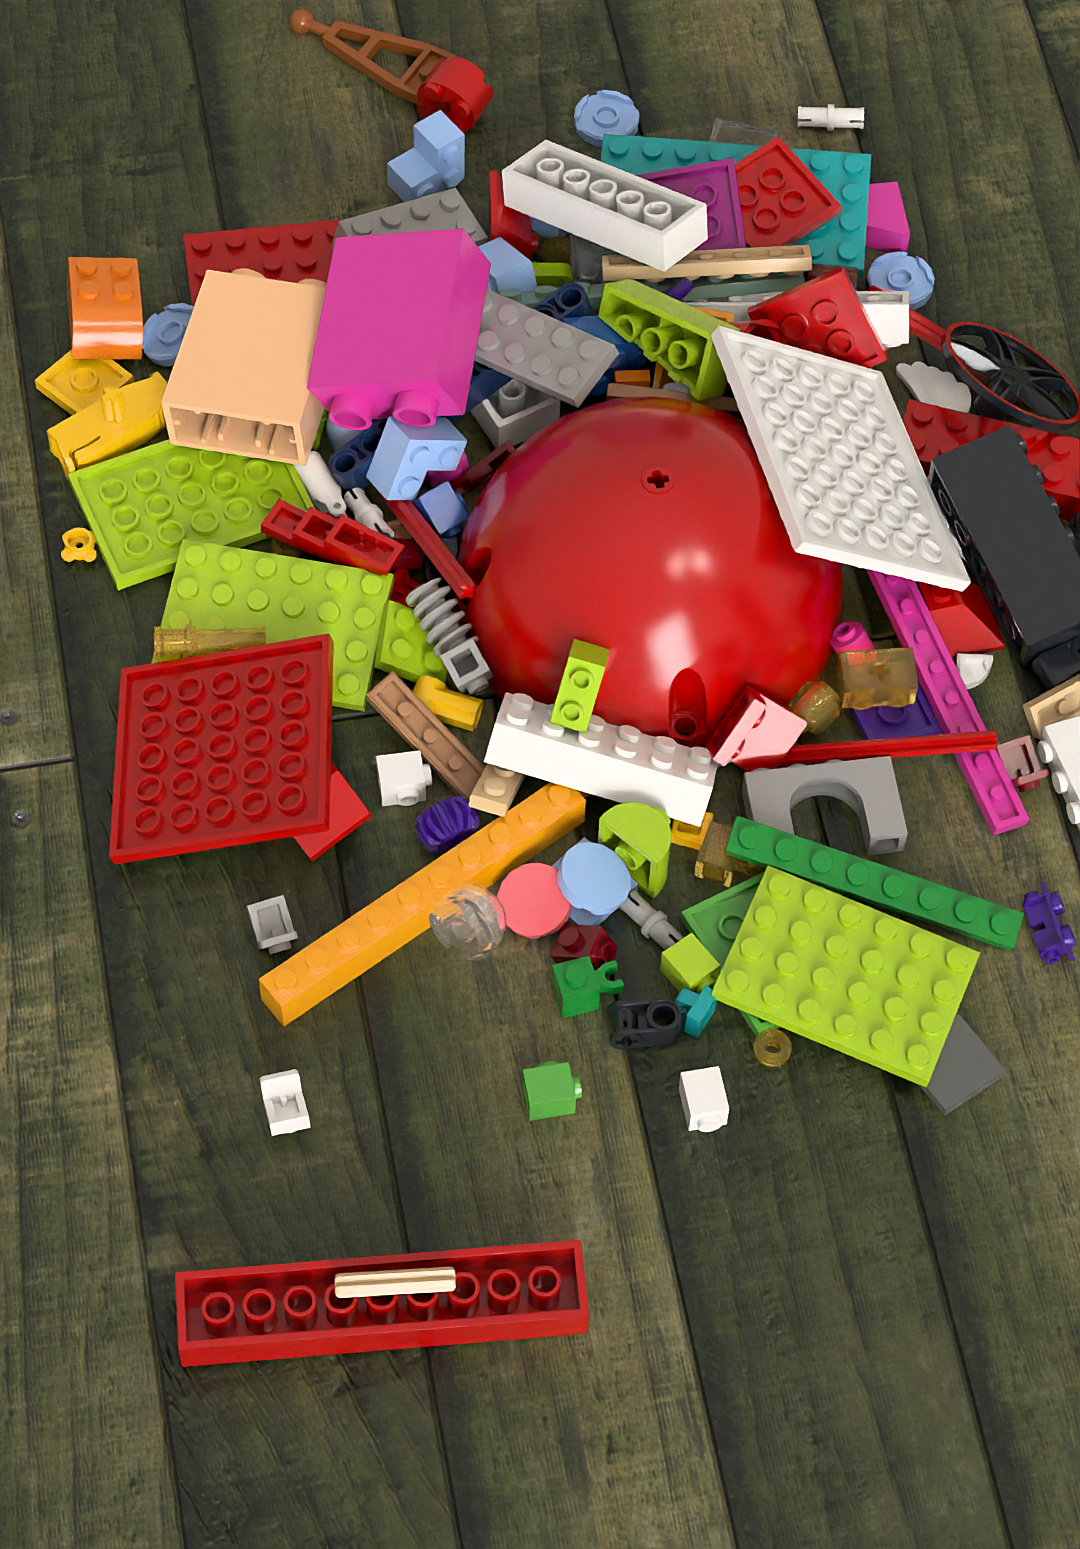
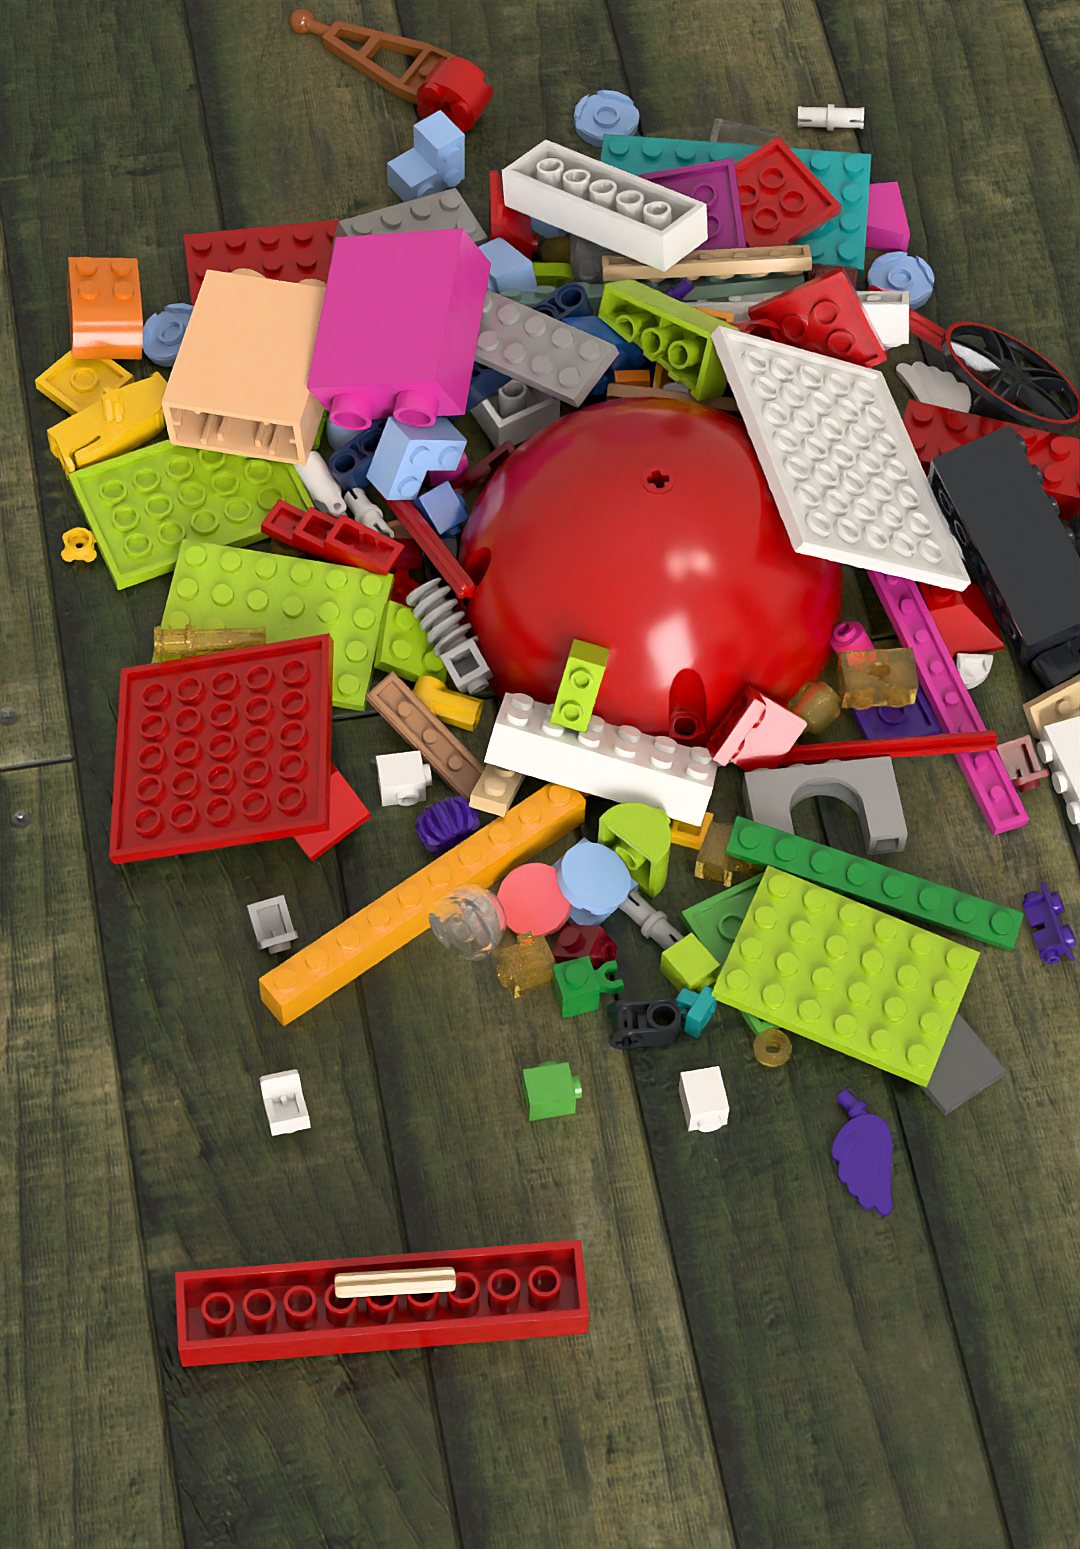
(526, 965): none -> clear yellow brick
(864, 1155): none -> dark purple animal

